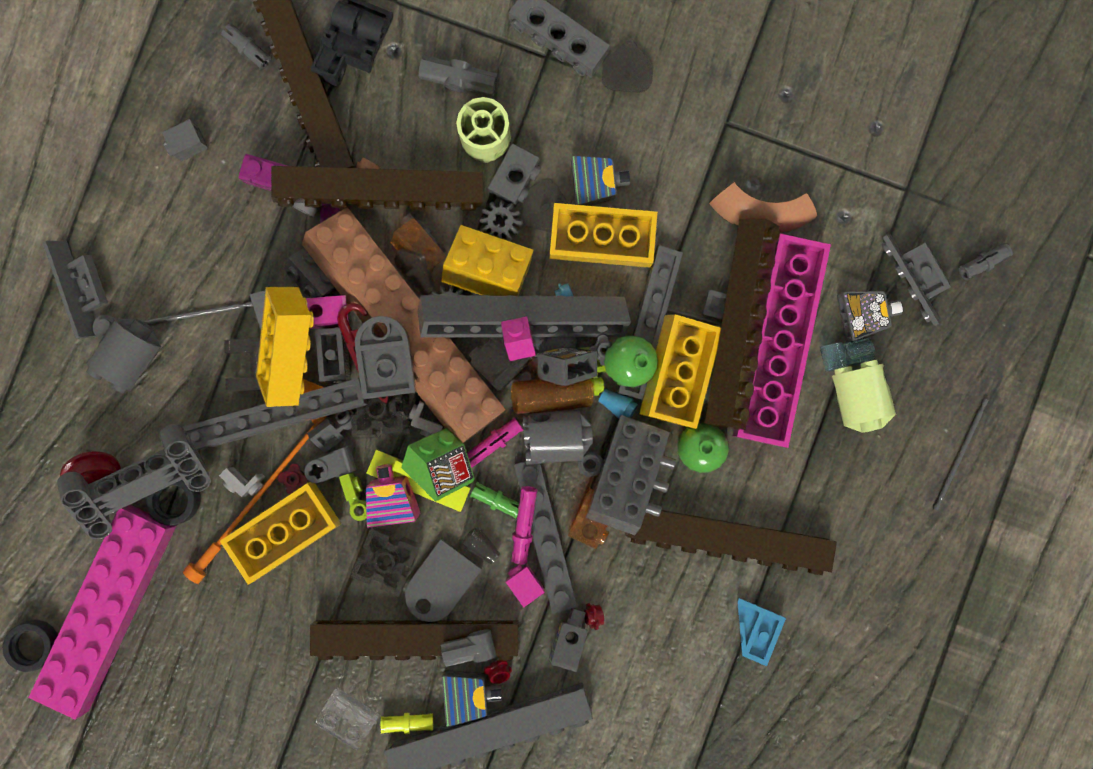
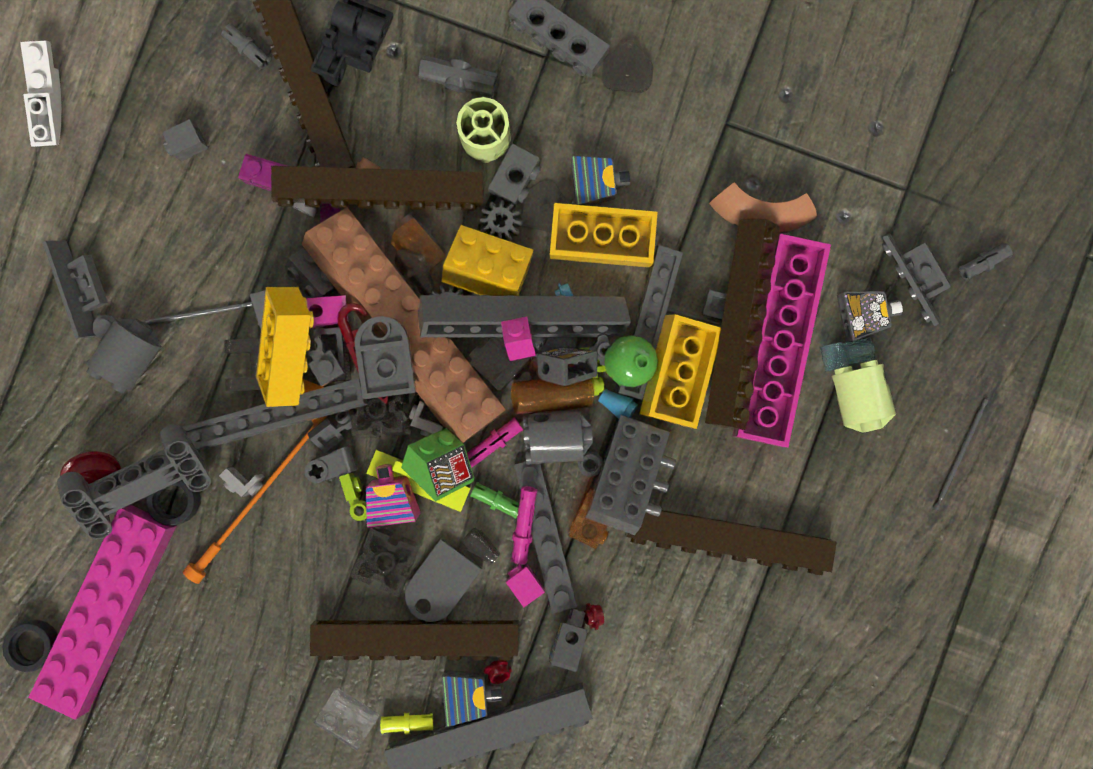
(43, 95): none -> white slope
(280, 532): yellow brick -> none
(293, 471): dark red plate -> none
(324, 365): none -> dark grey plate
(475, 647): dark grey piece -> none
(703, 448): bright green cylinder -> none
(758, 631): dark azure wing -> none

